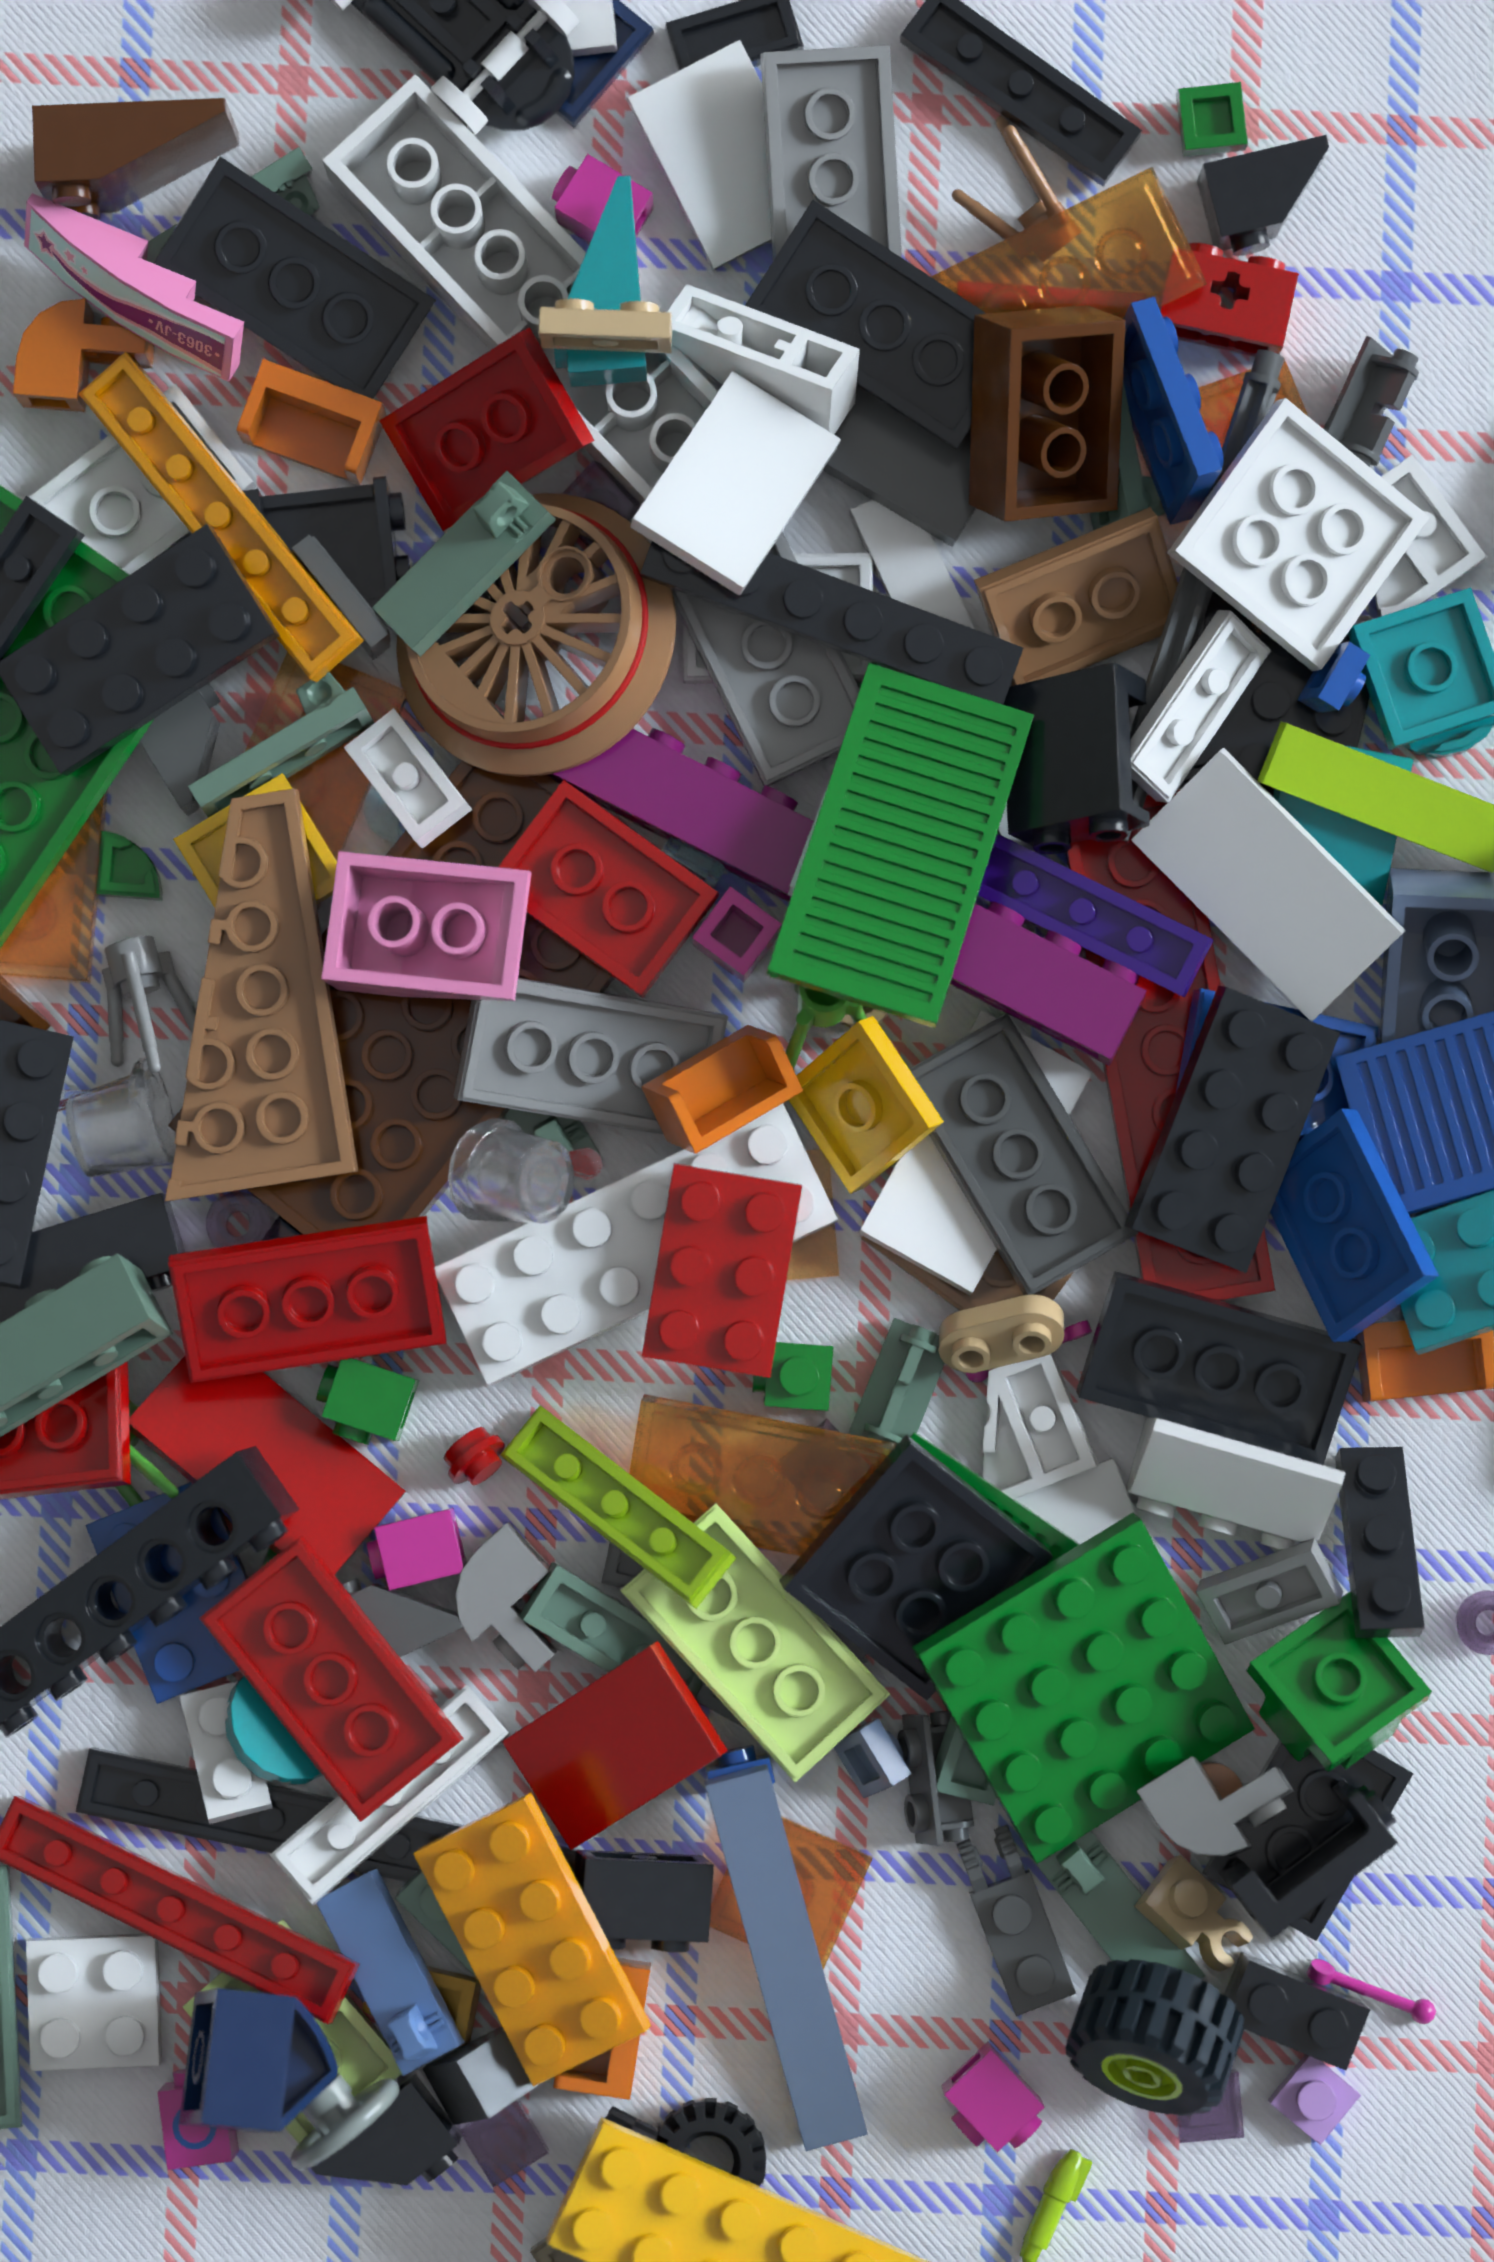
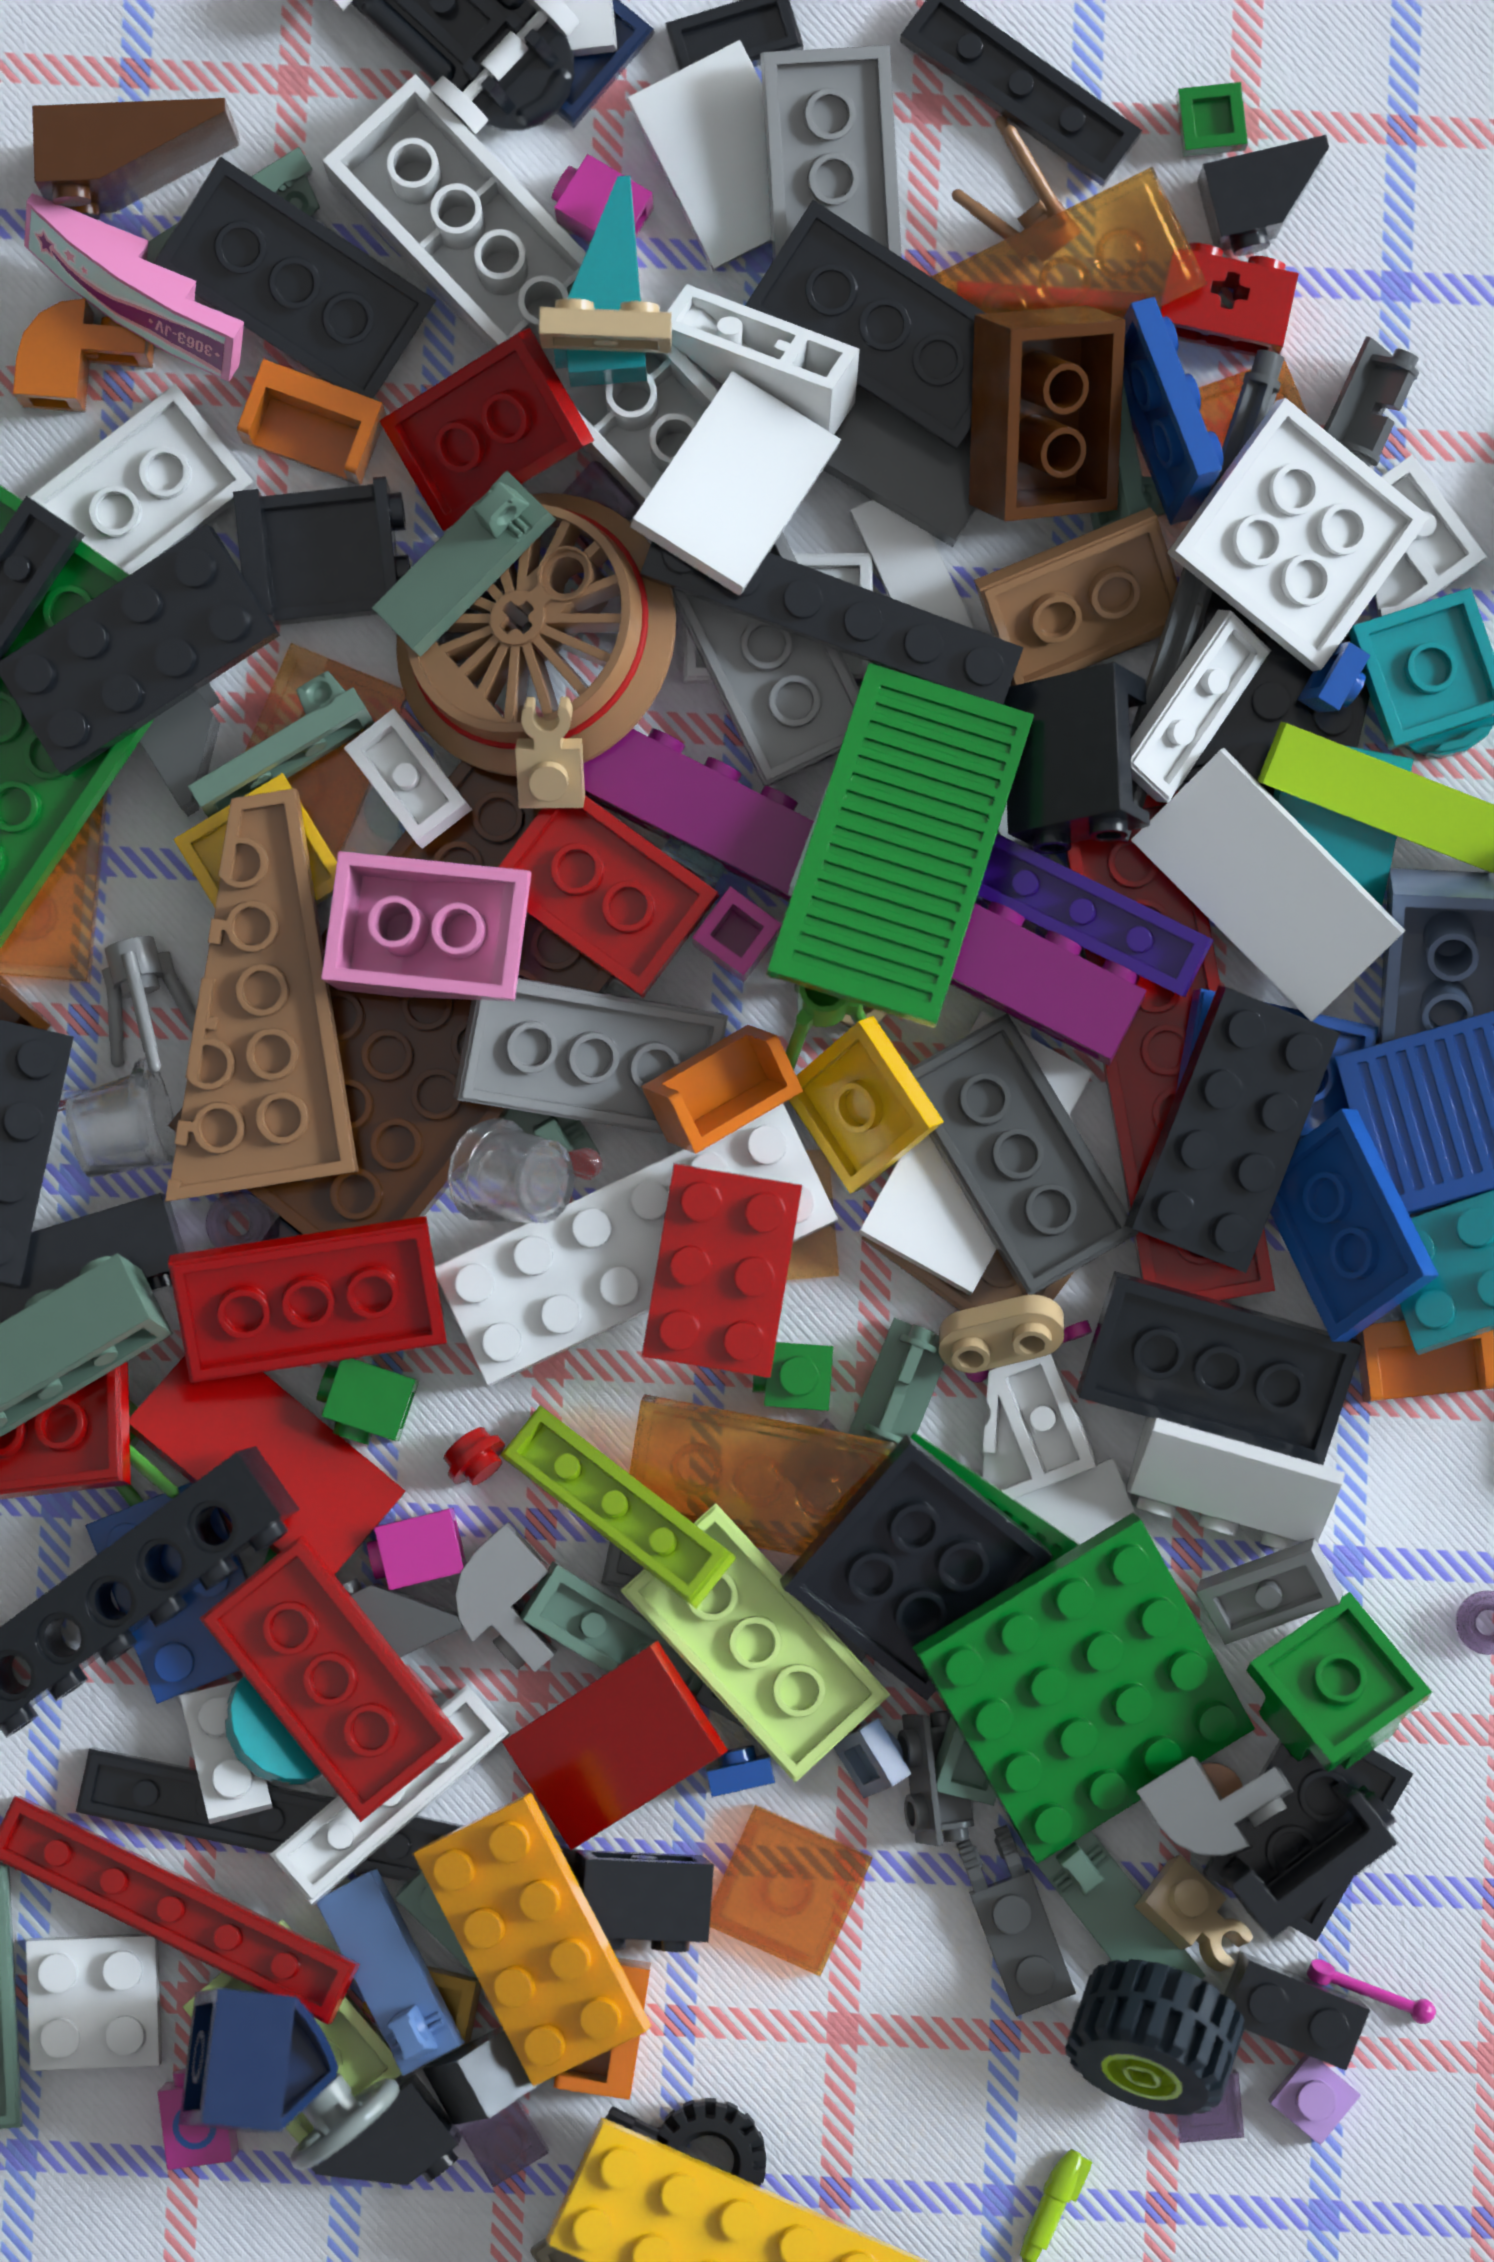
(126, 870): green tile -> none
(205, 494): light orange tile -> none
(344, 595): dark grey tile -> none
(547, 764): none -> tan plate
(785, 1957): sand blue tile -> none
(993, 2101): dark pink brick -> none
(1379, 1543): black plate -> none

